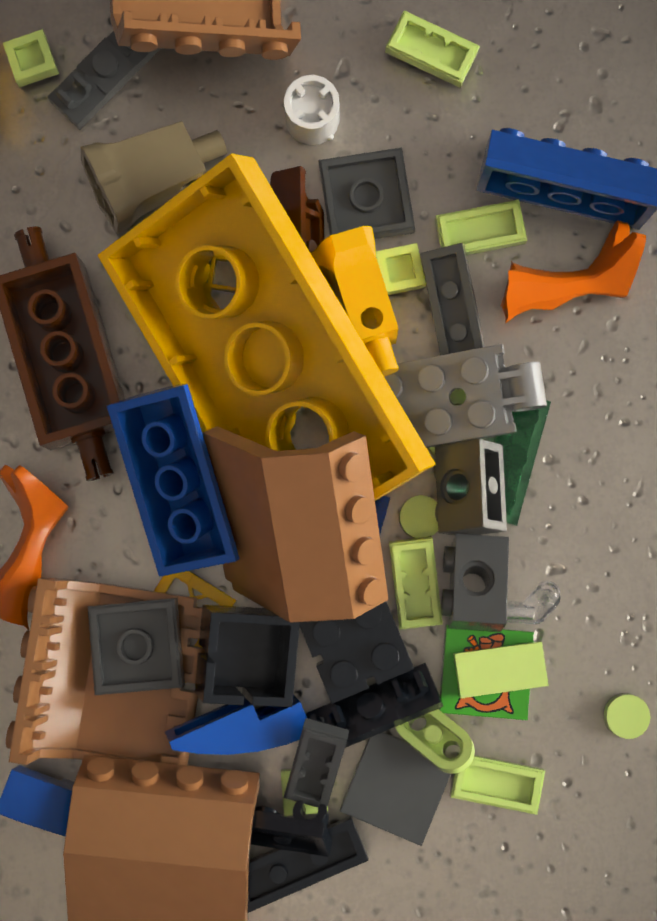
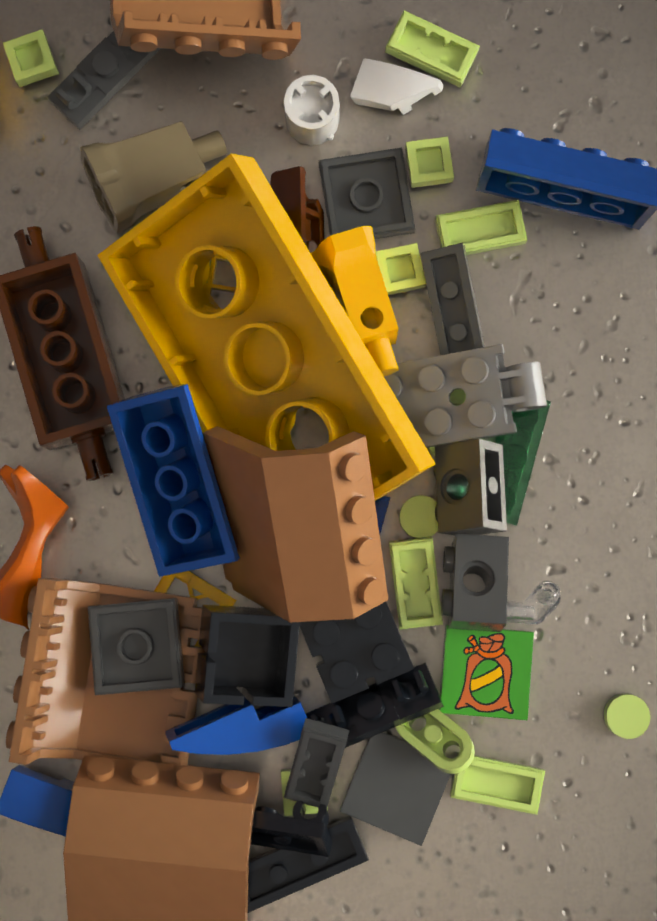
(391, 86): none -> white slope
(429, 162): none -> yellowish green plate
(500, 669): yellowish green tile -> none
(608, 275): orange animal -> none

